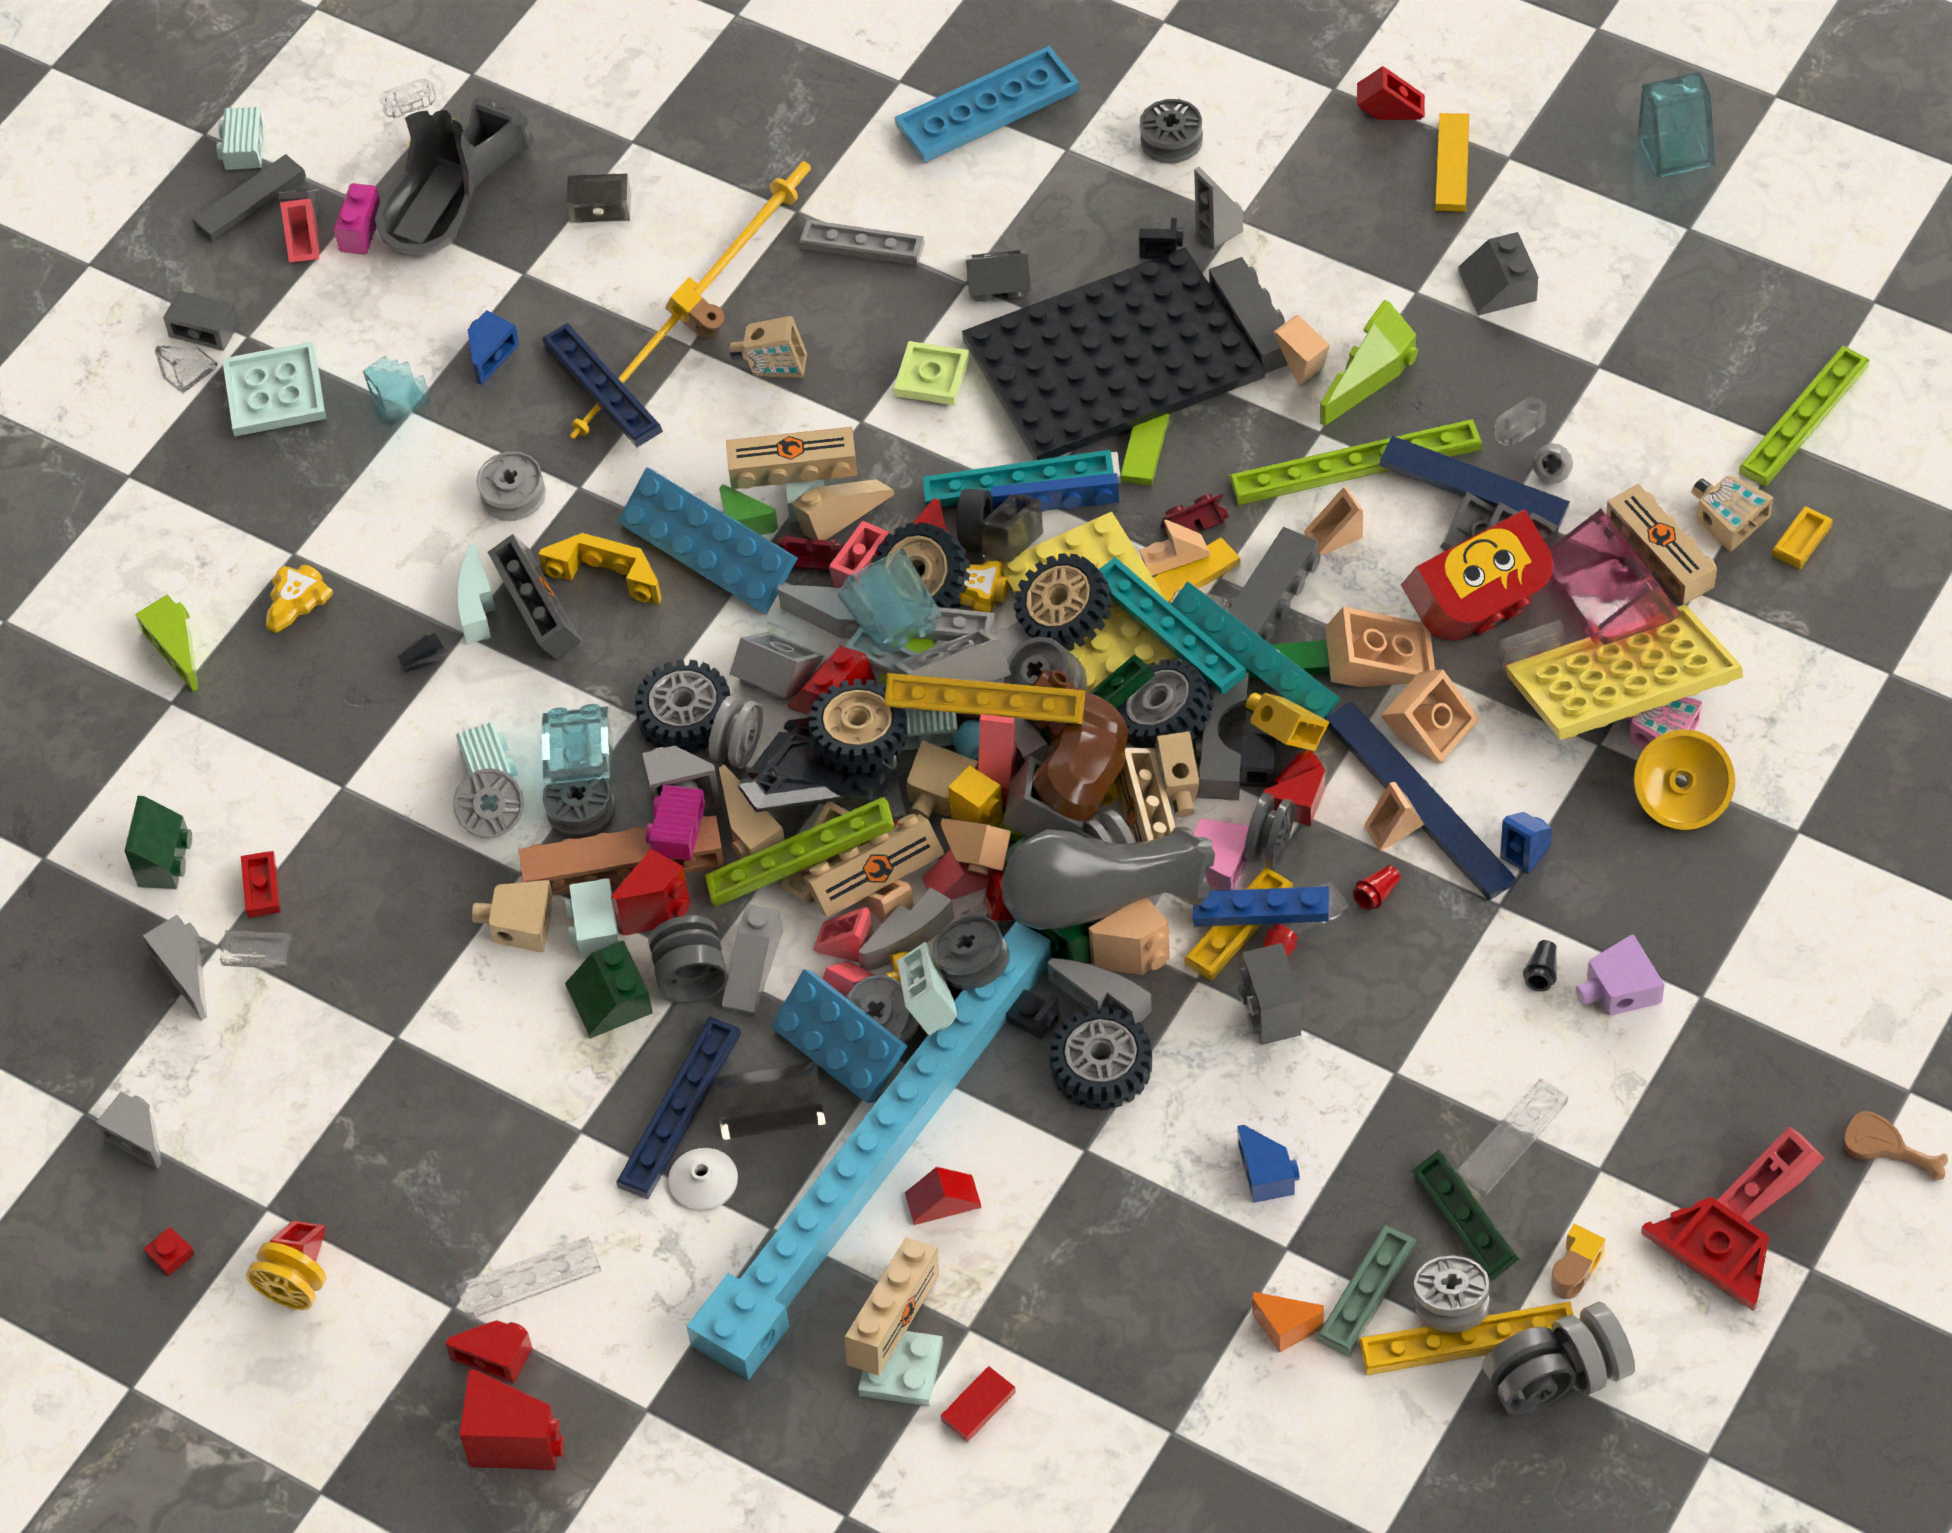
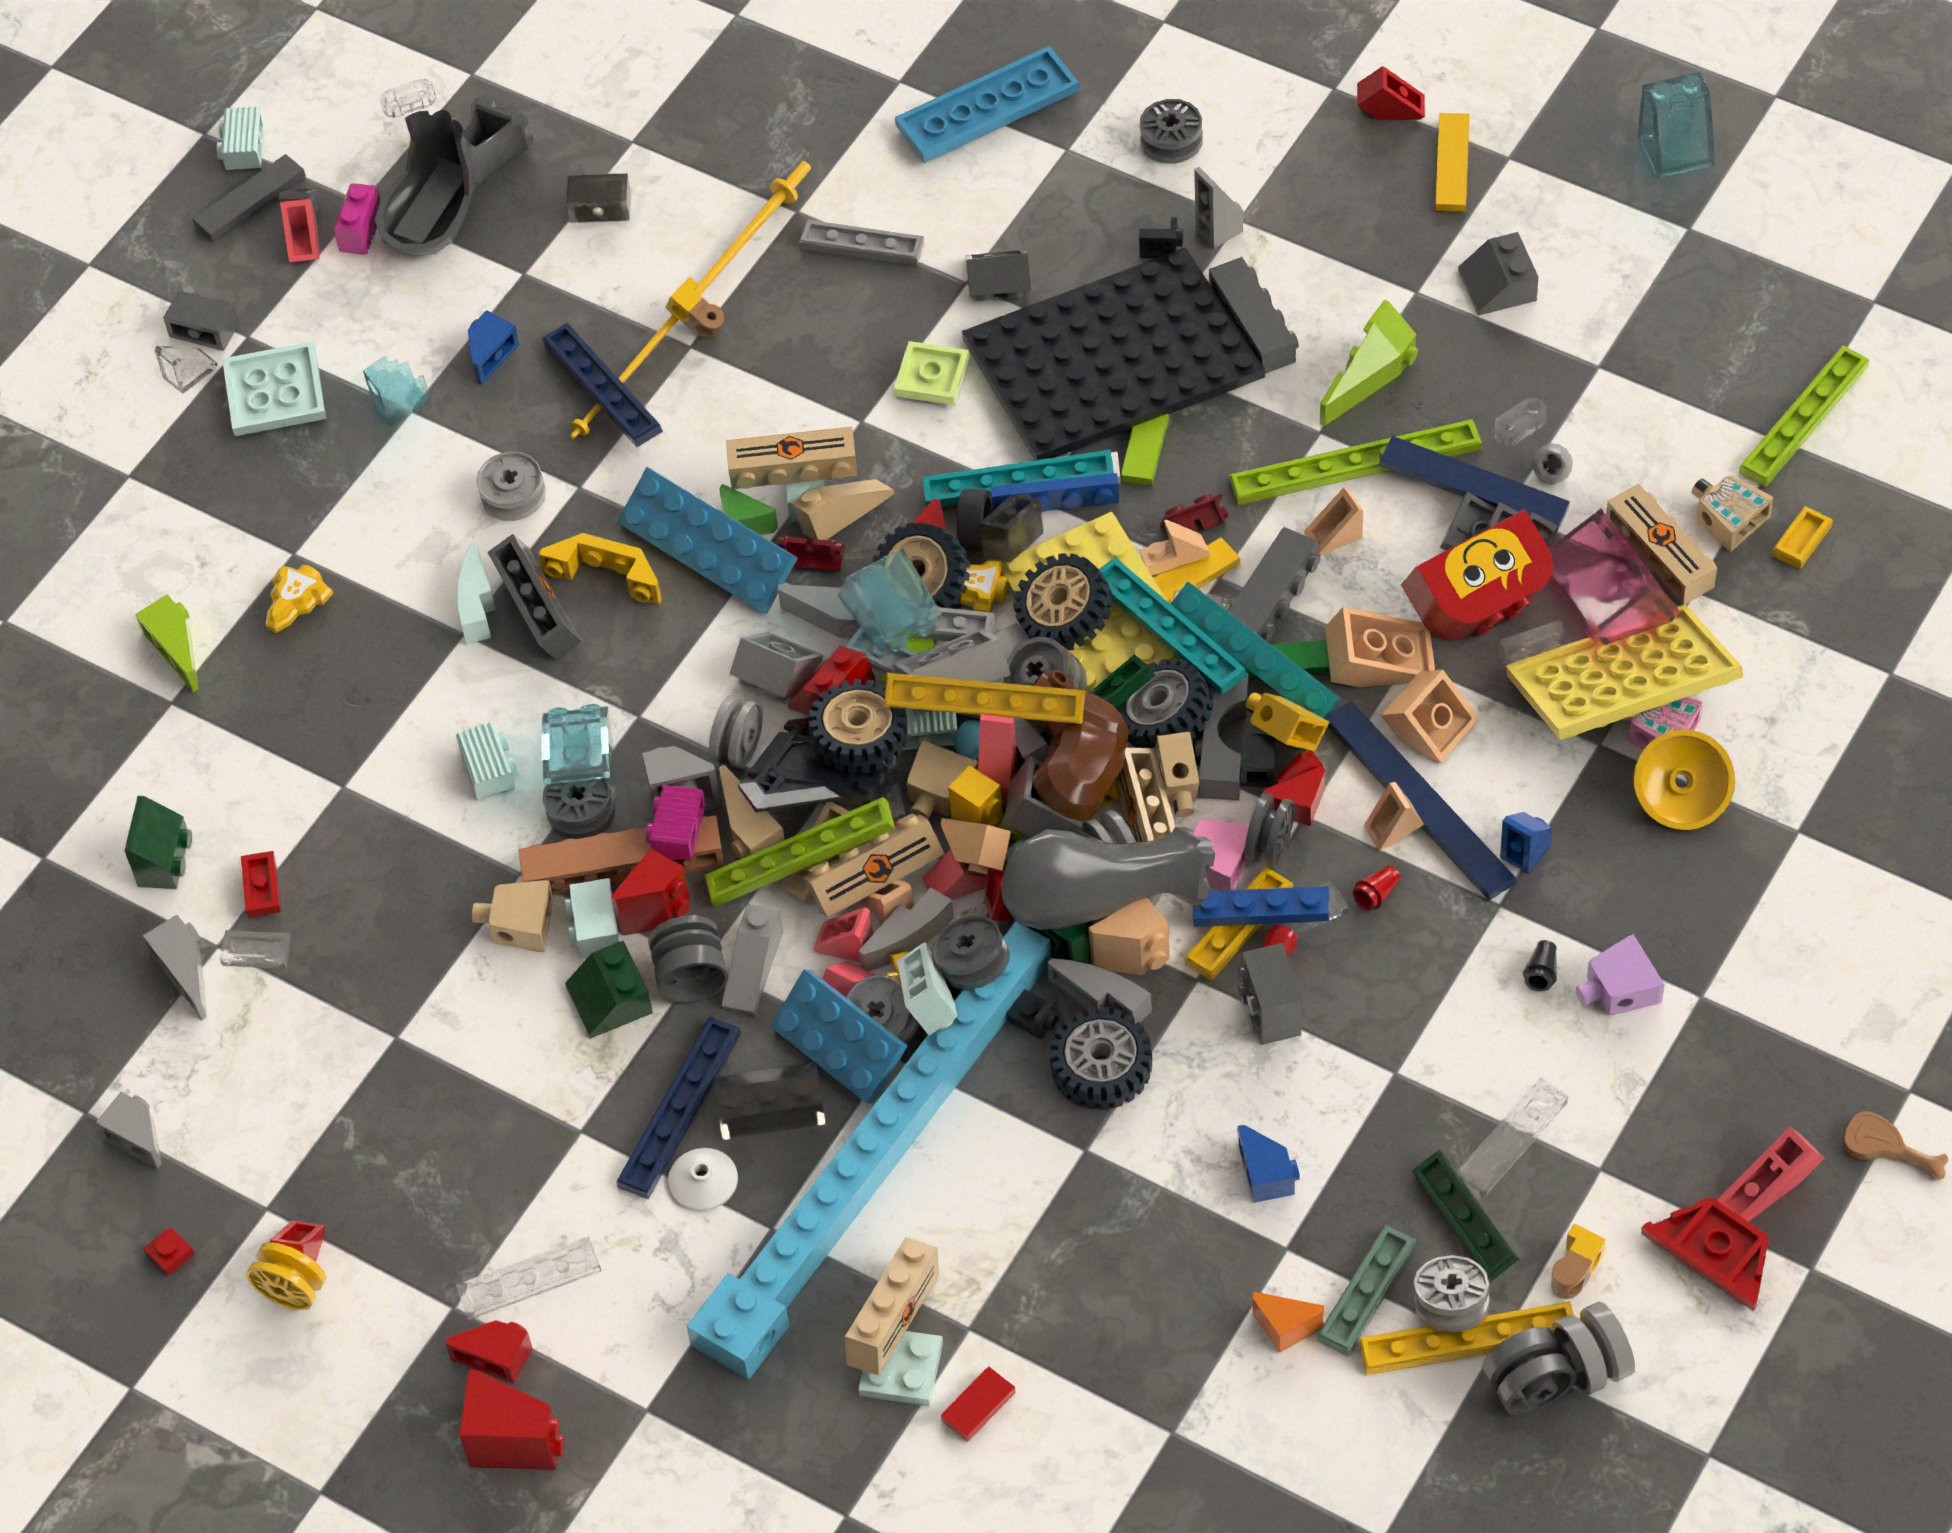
(422, 652): black cone -> none
(488, 783): light grey wheel -> none
(662, 701): wheel -> none
(772, 348): tan torso -> none
(857, 552): coral brick -> none
(942, 1195): red slope -> none
(1302, 348): light nougat slope -> none

